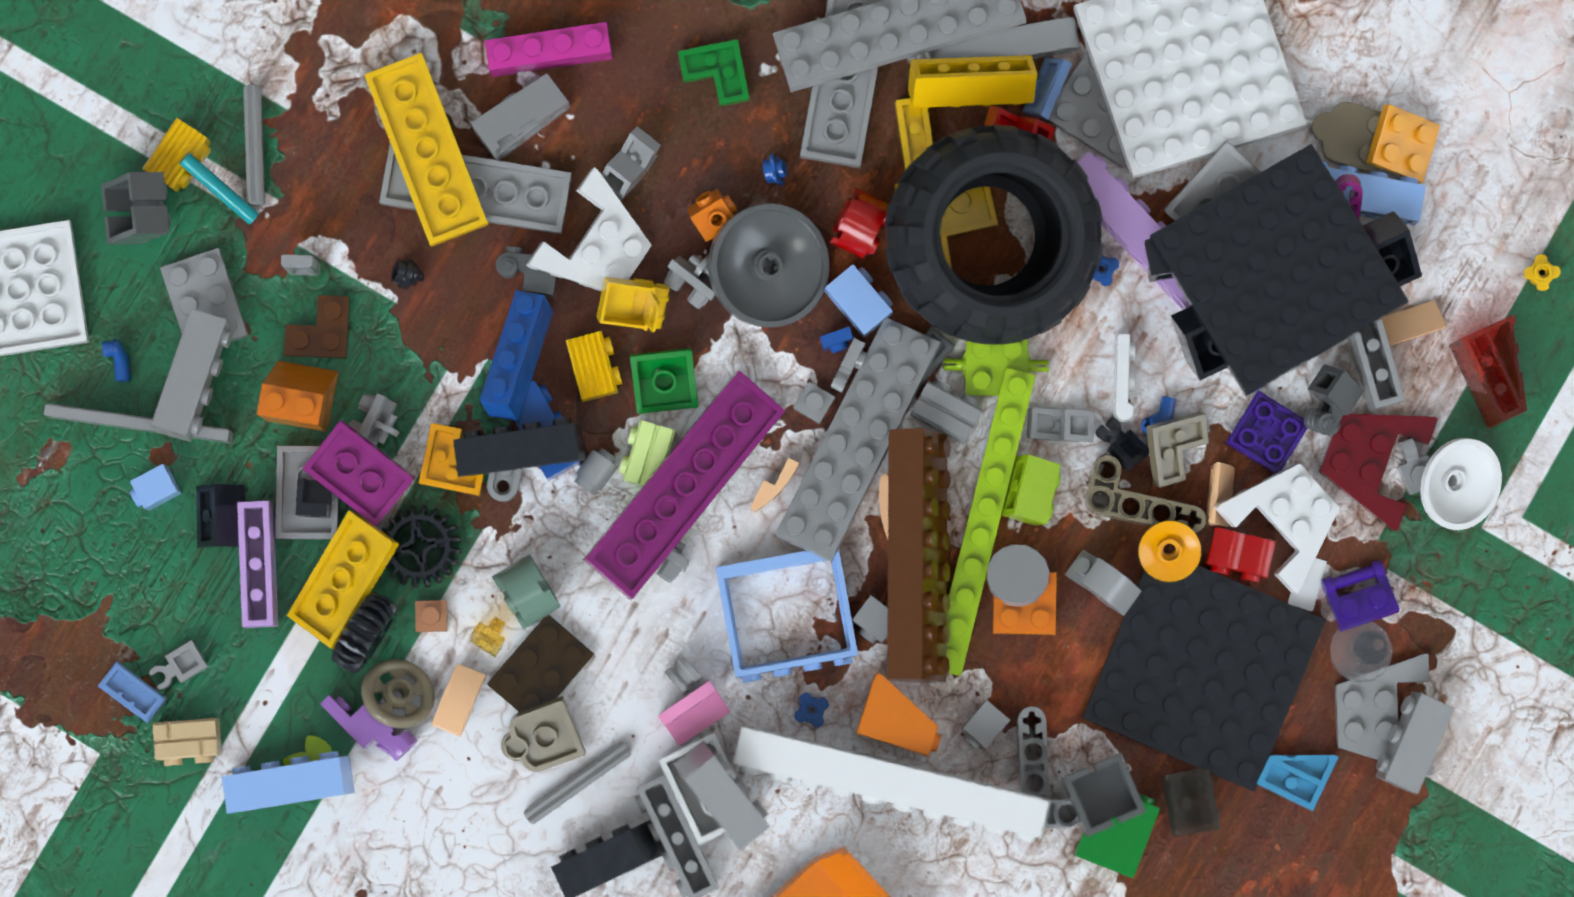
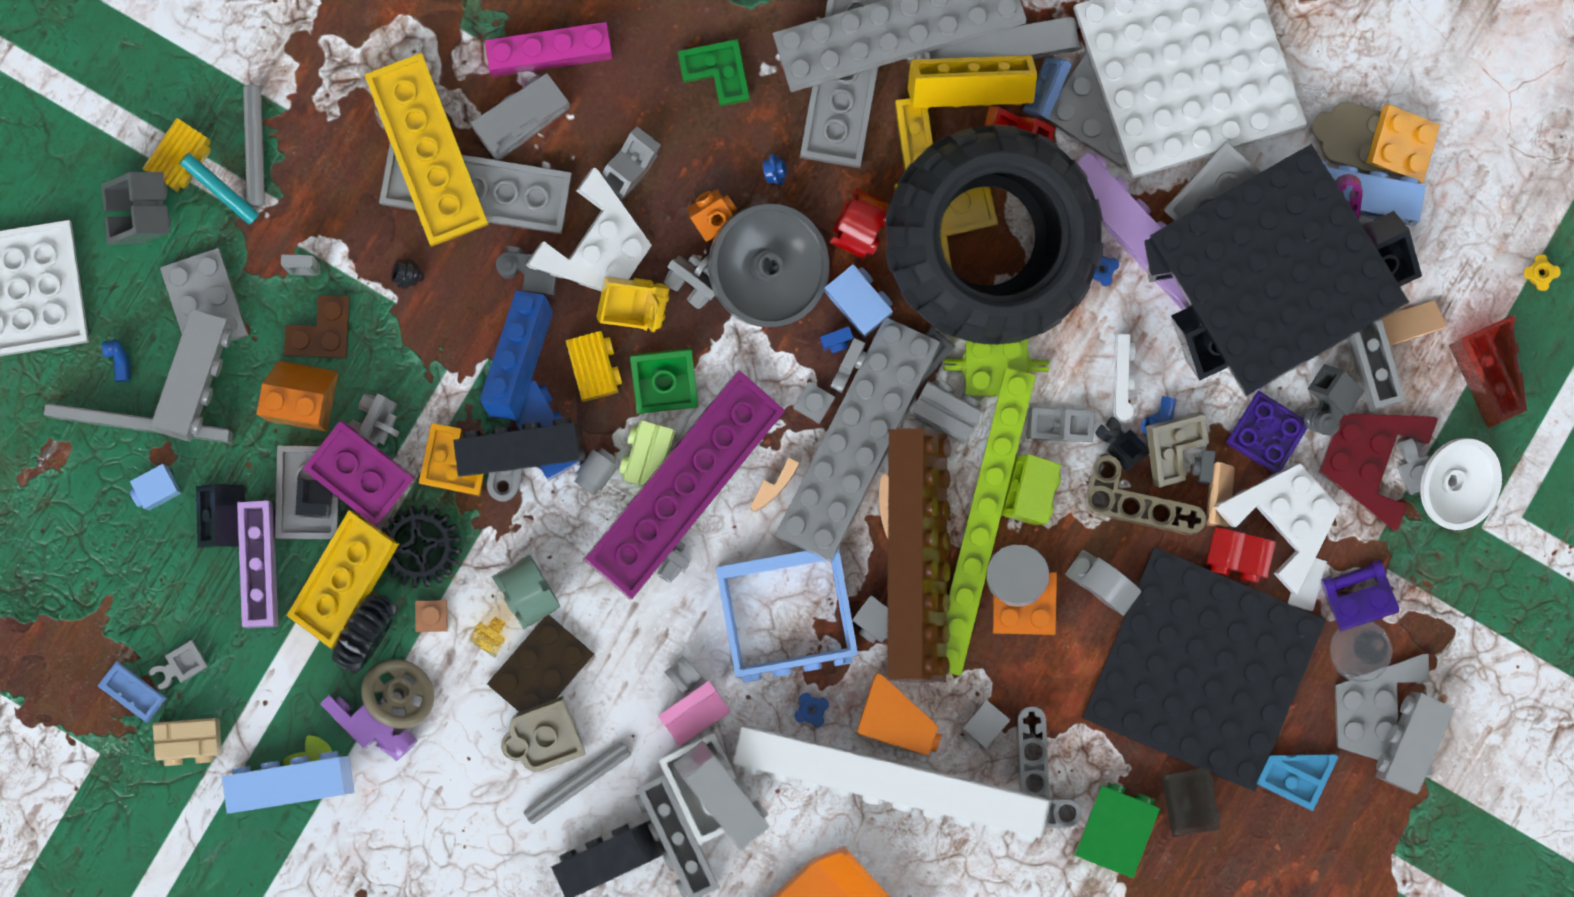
(458, 700): light nougat slope -> none
(1103, 794): dark grey piece -> none
(1174, 565): light orange dish -> none
(1204, 466): none -> dark grey plate

